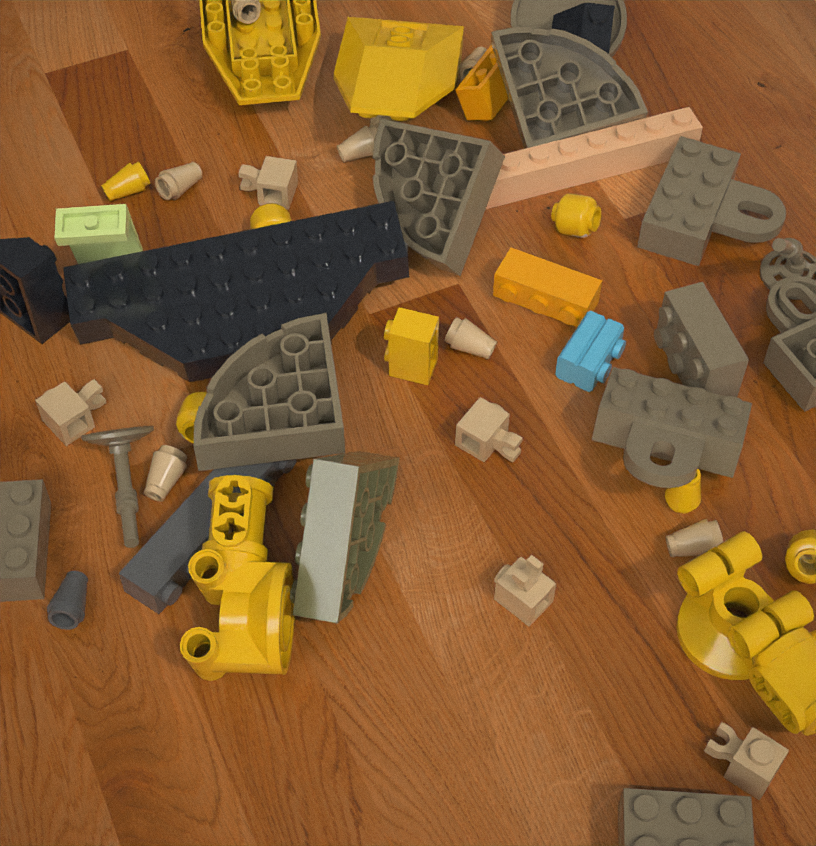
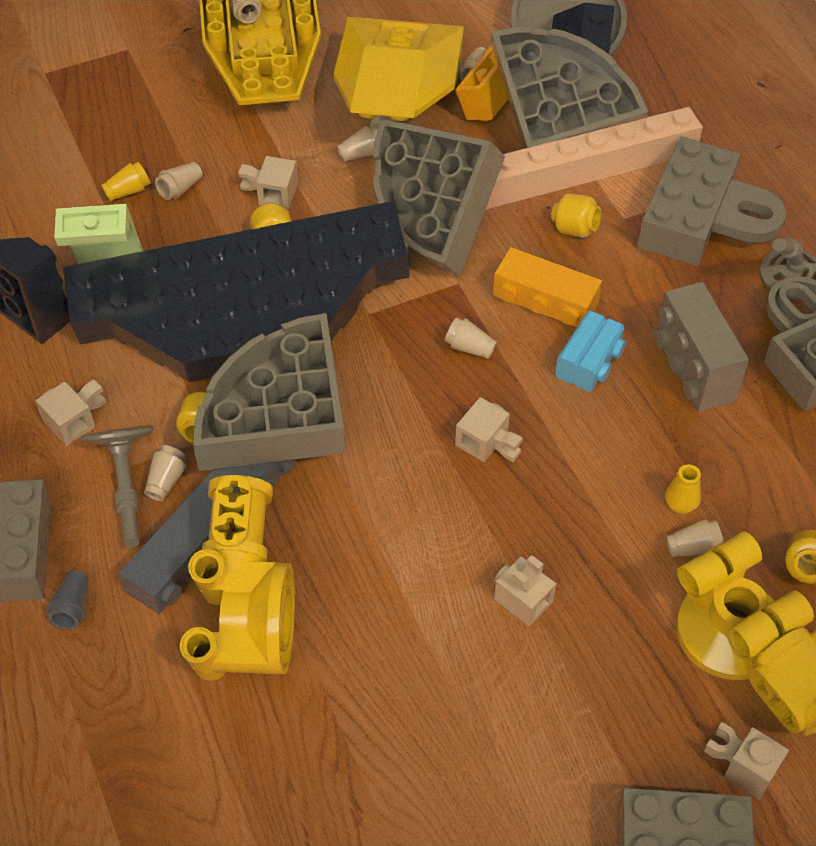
(341, 531): olive brick -> none
(412, 345): yellow brick -> none
(673, 424): dark tan brick -> none

